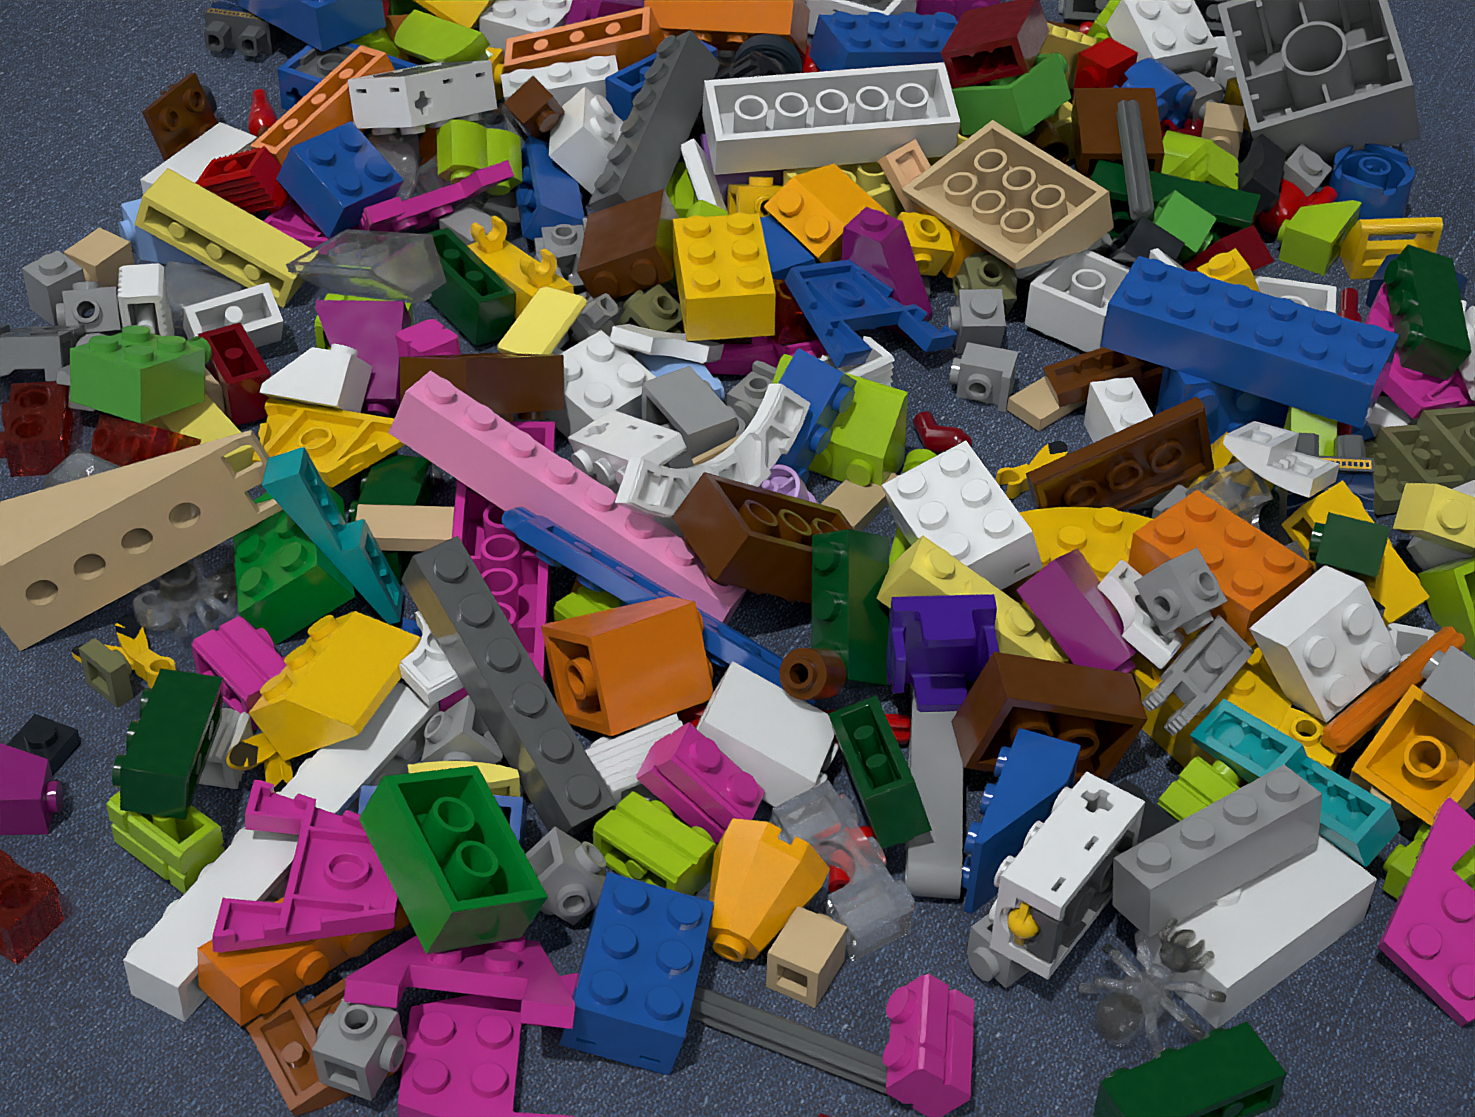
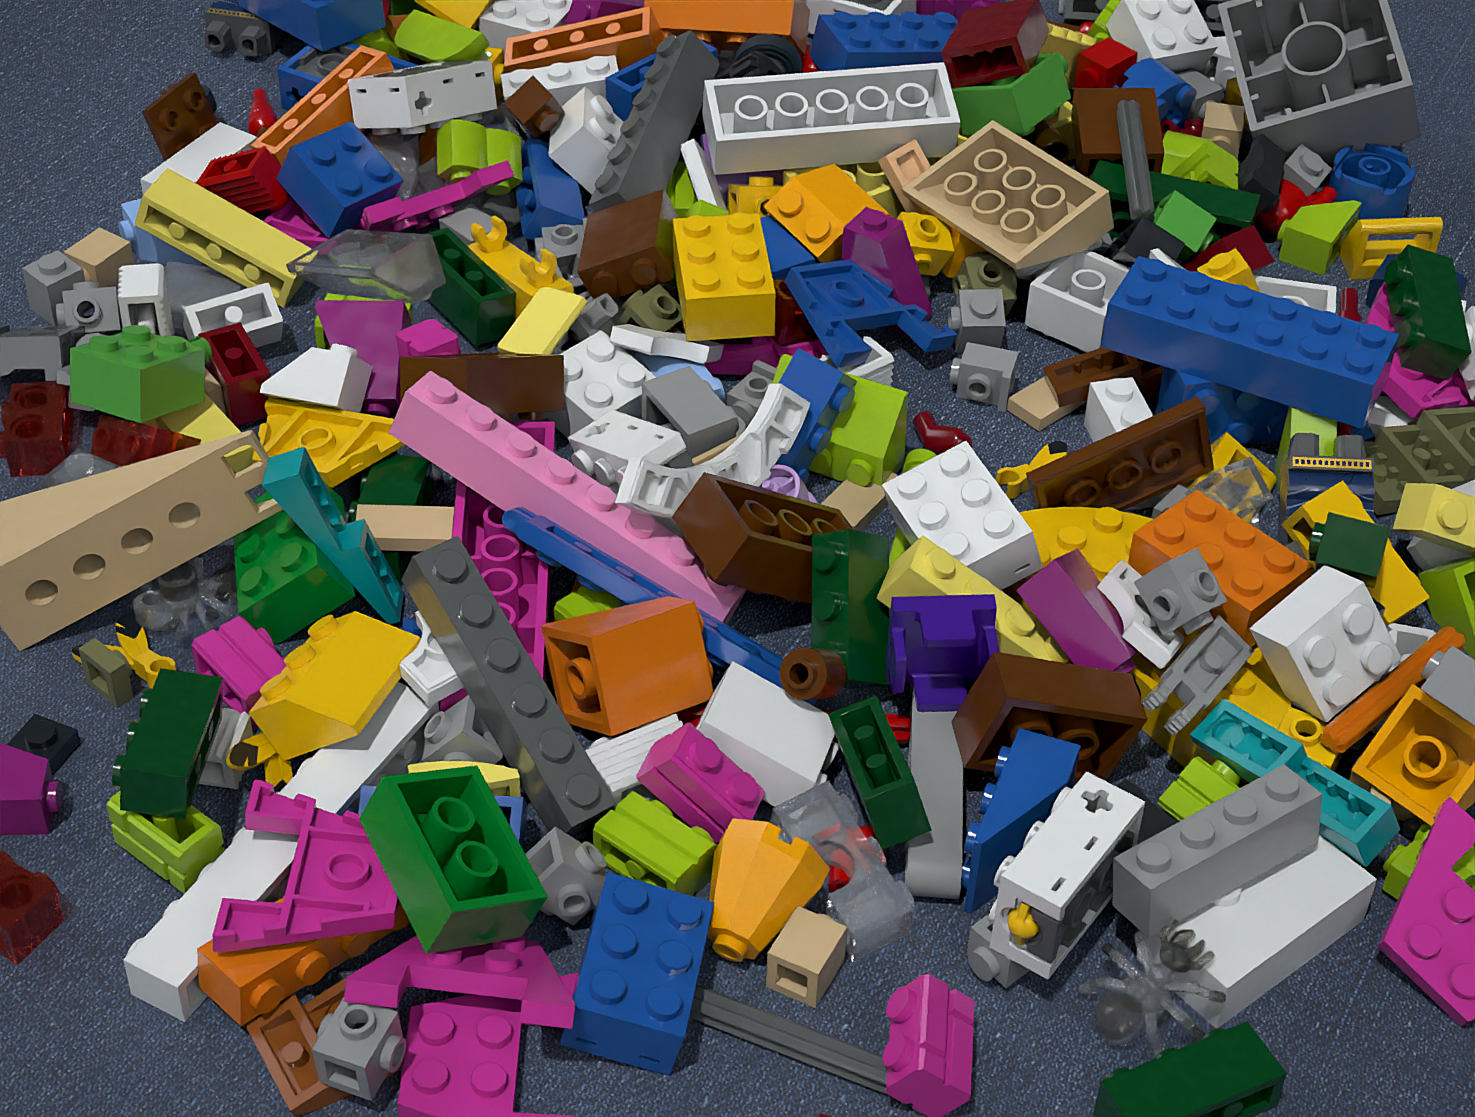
(1273, 456): white slope -> none

